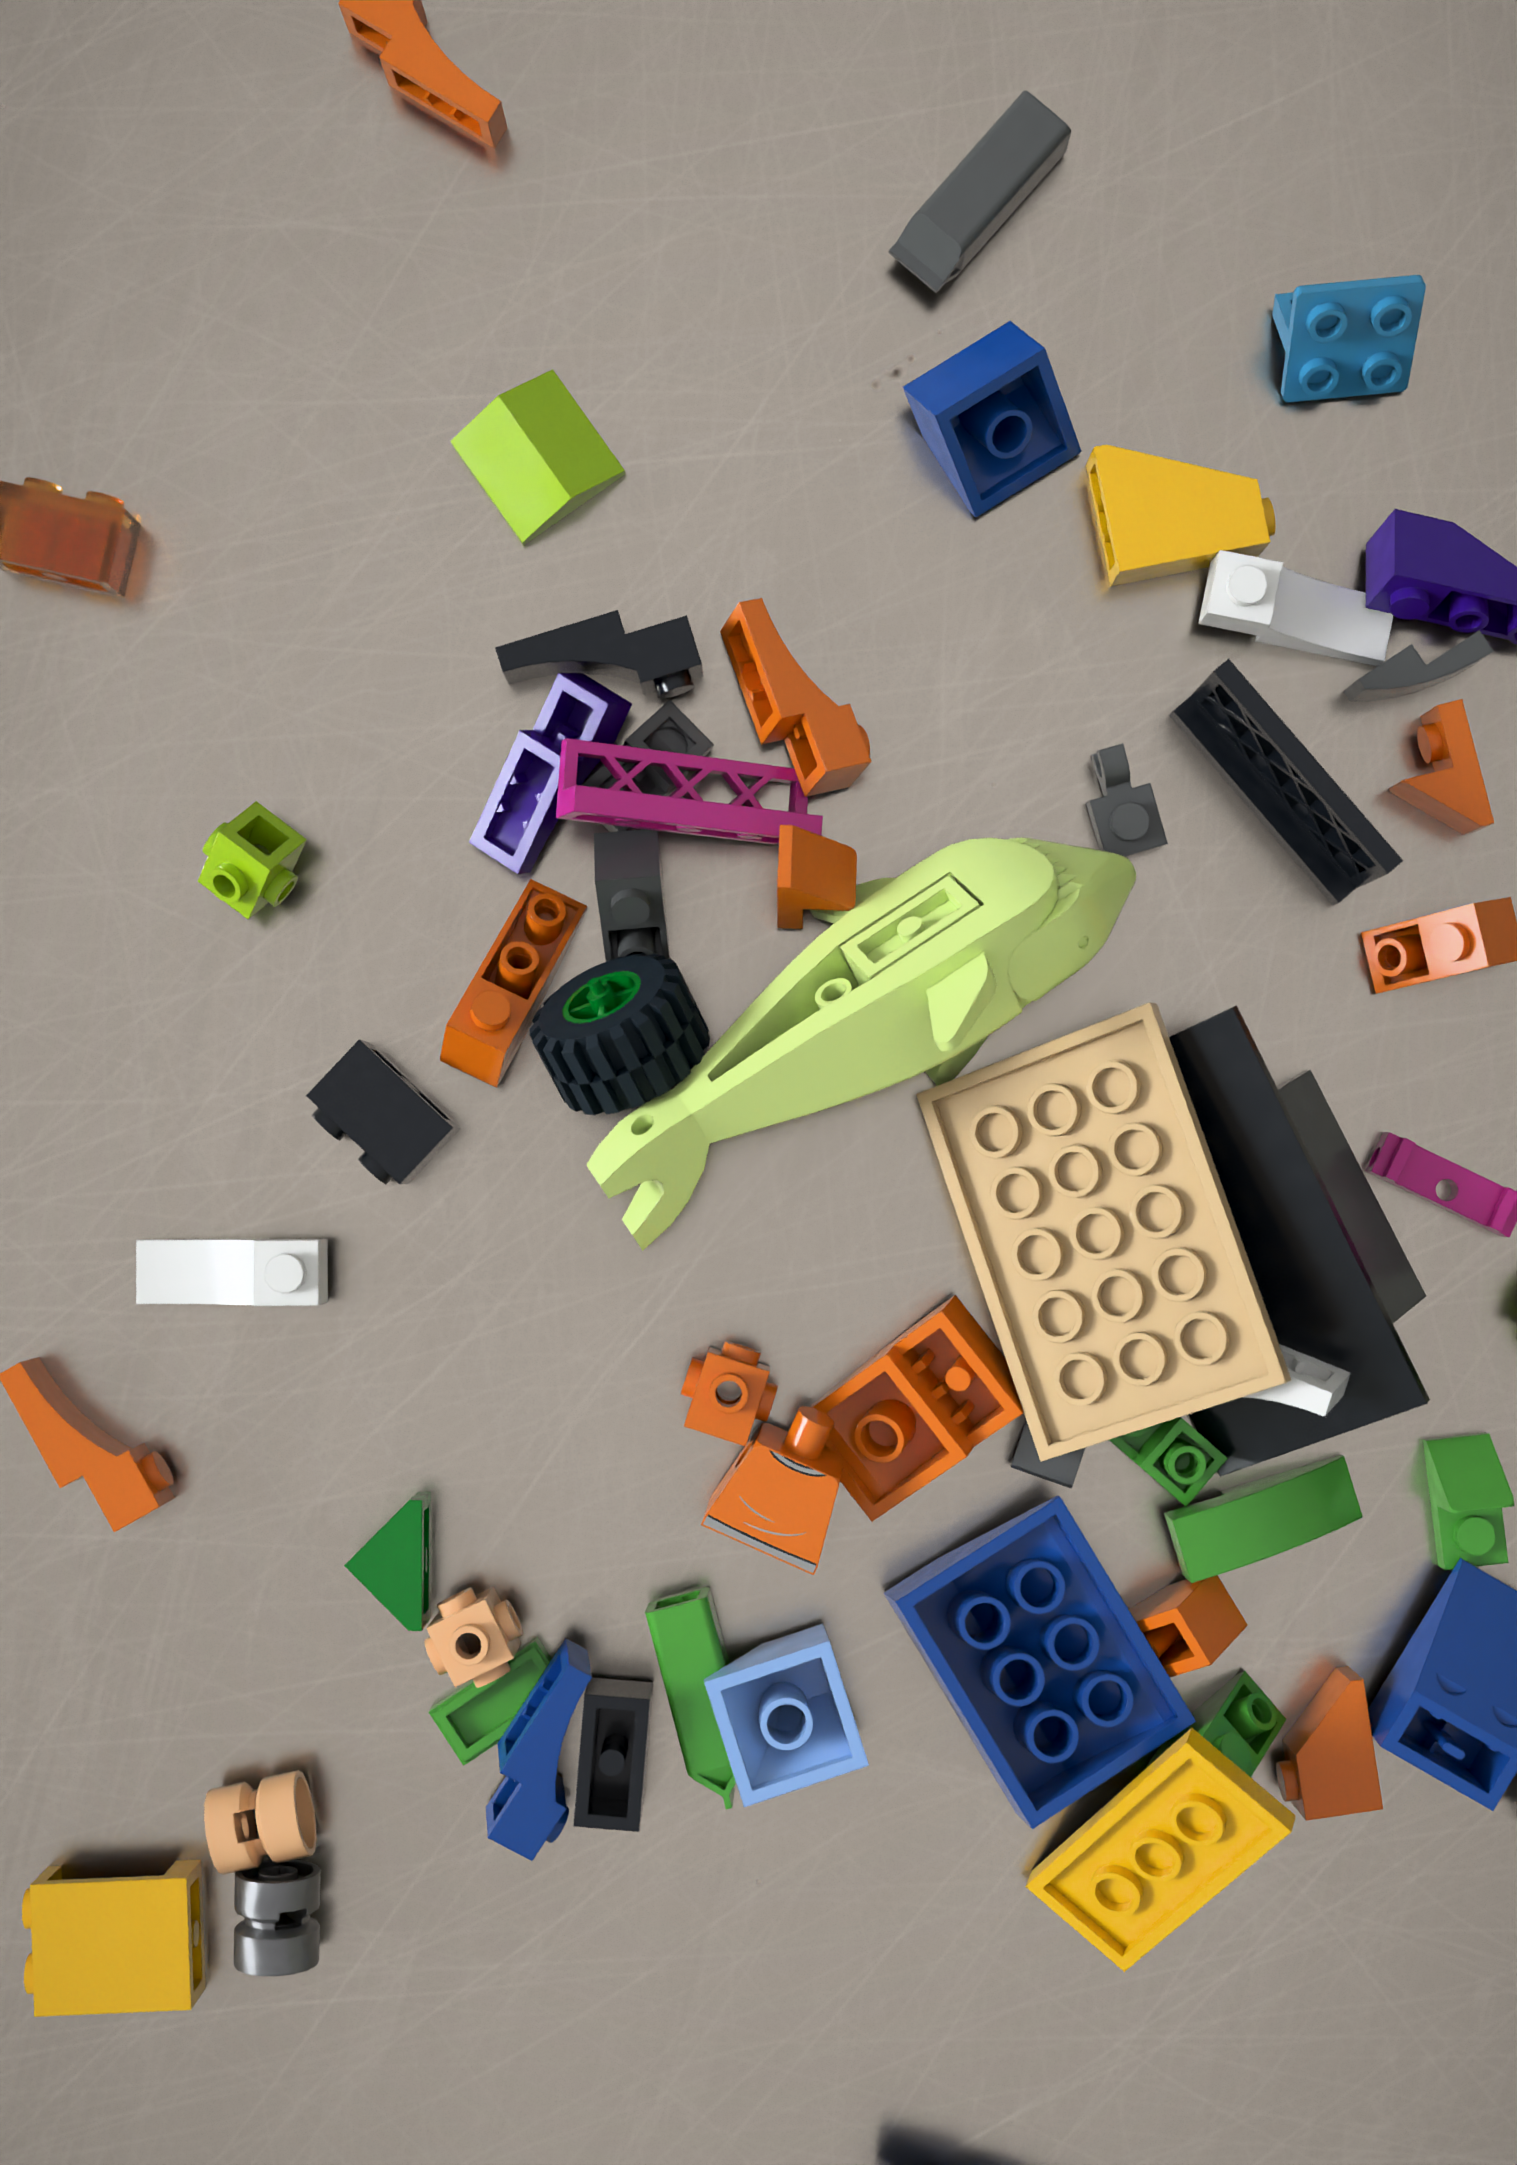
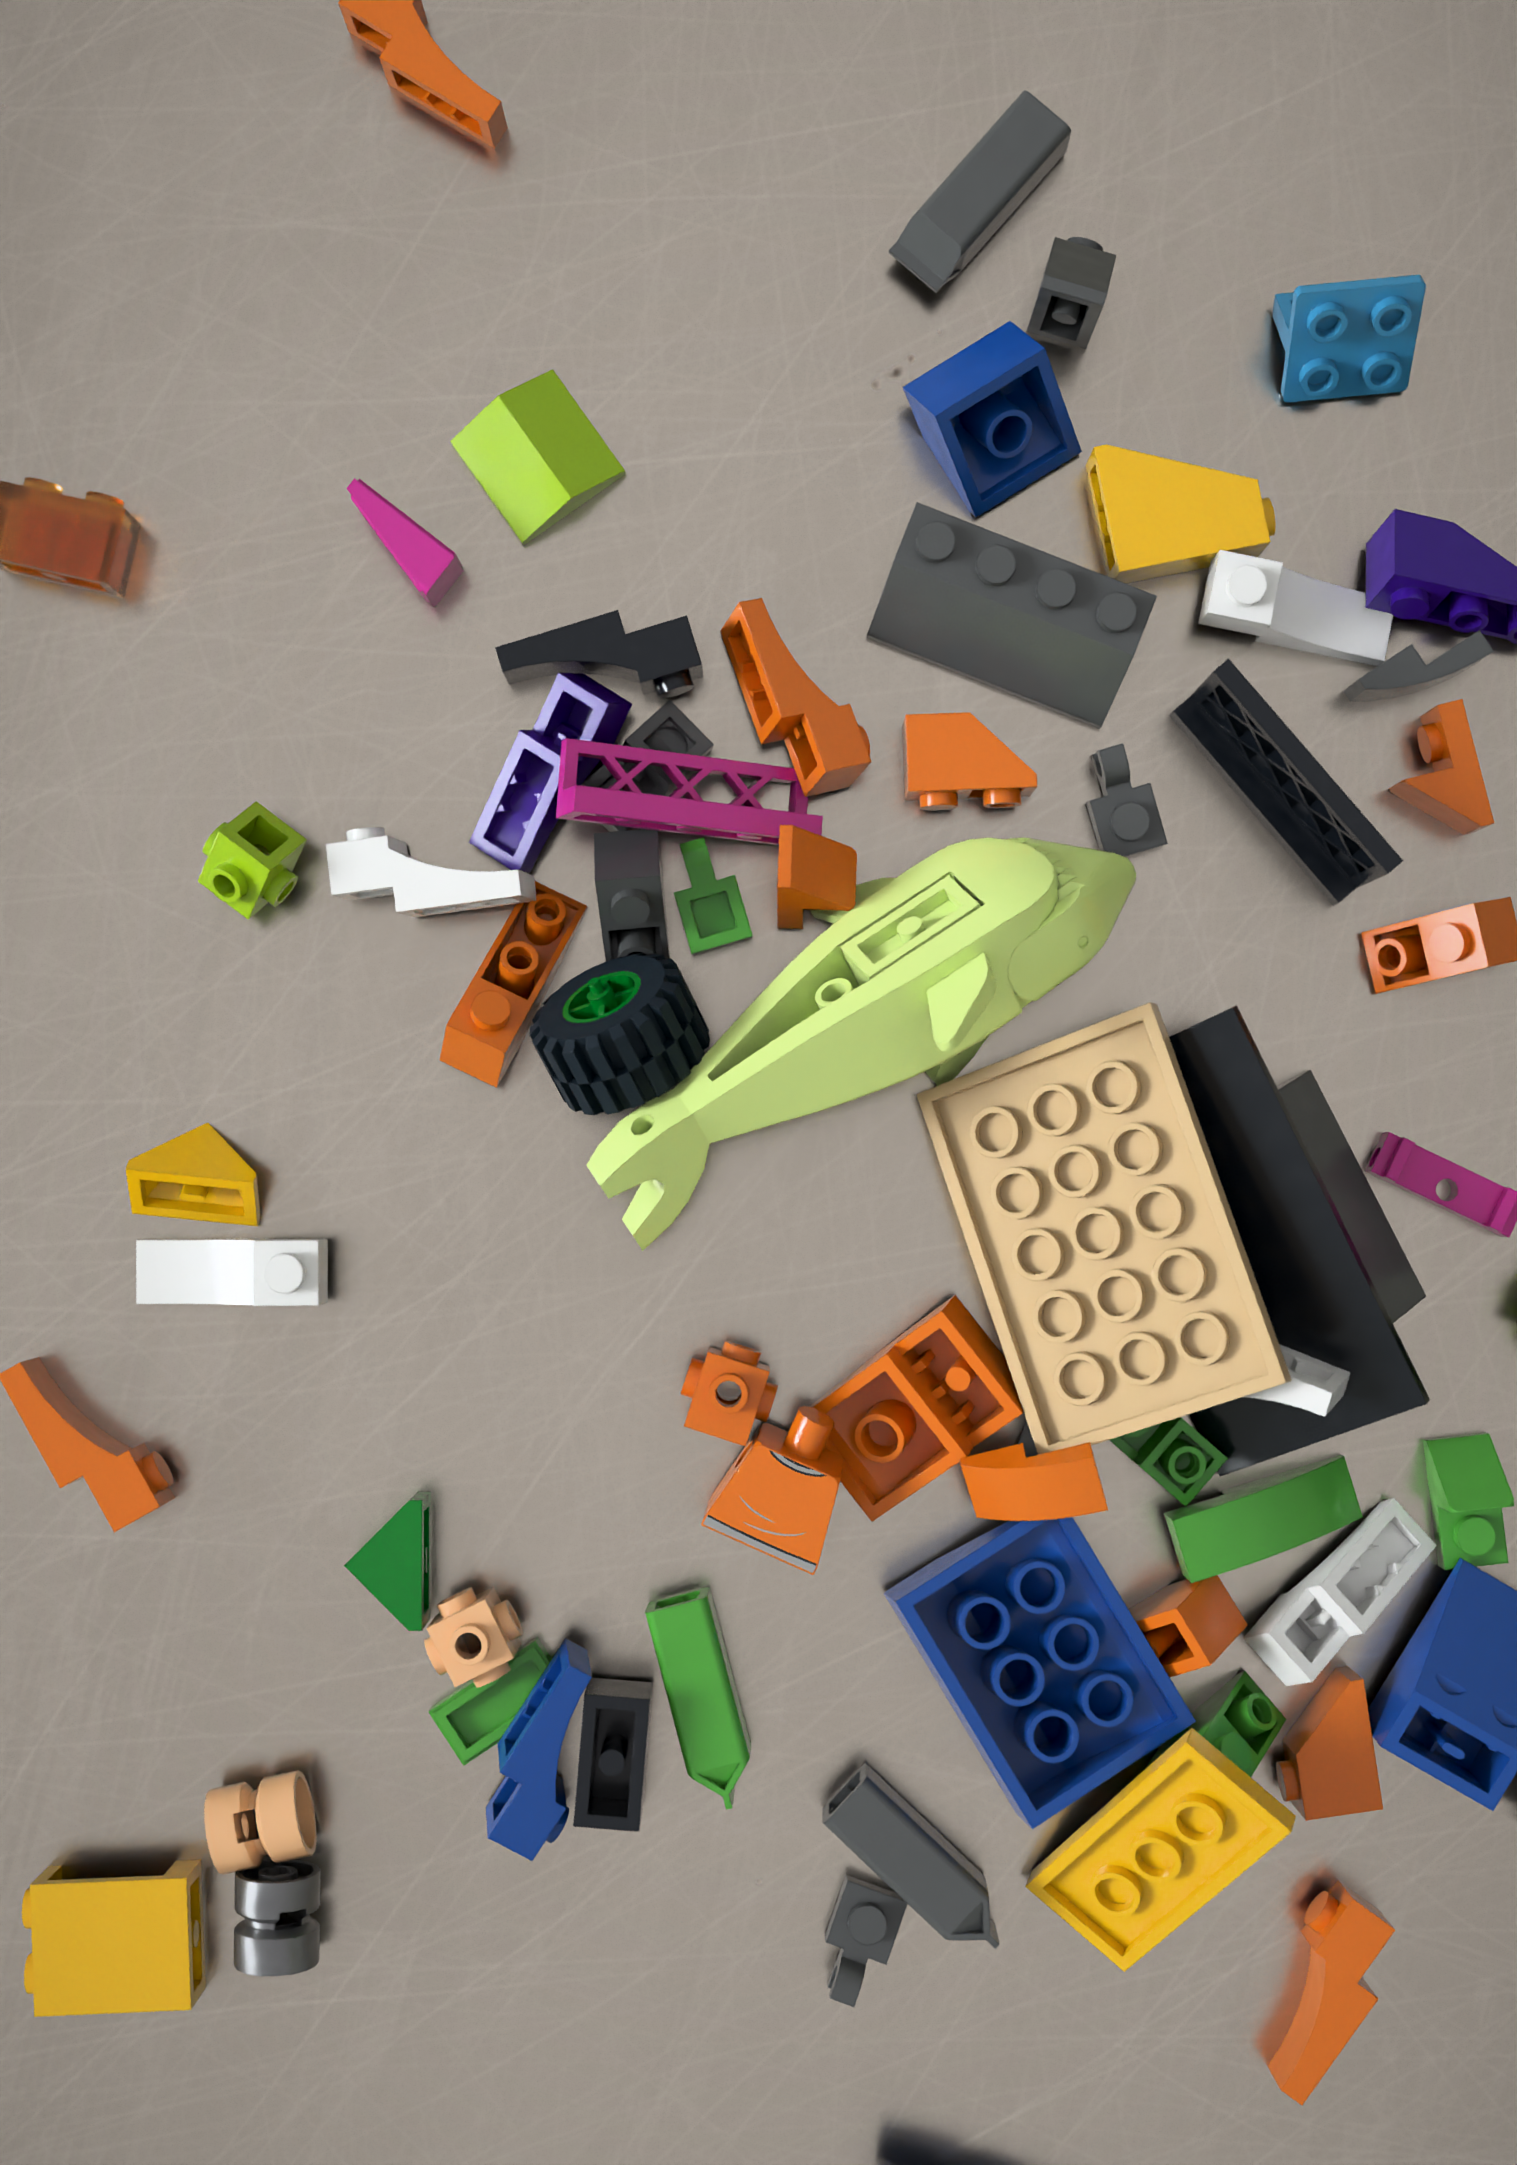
(194, 1180): none -> yellow slope
(380, 866): none -> white slope
(381, 1114): black brick -> none
(420, 555): none -> dark pink slope
(711, 908): none -> bright green plate
(785, 1716): light blue slope -> none
(863, 1928): none -> dark grey plate
(911, 1857): none -> dark grey piece
(960, 759): none -> orange slope
(1010, 615): none -> dark grey slope
(1034, 1488): none -> orange slope
(1072, 291): none -> dark grey slope
(1340, 1595): none -> white slope
(1343, 1942): none -> orange slope

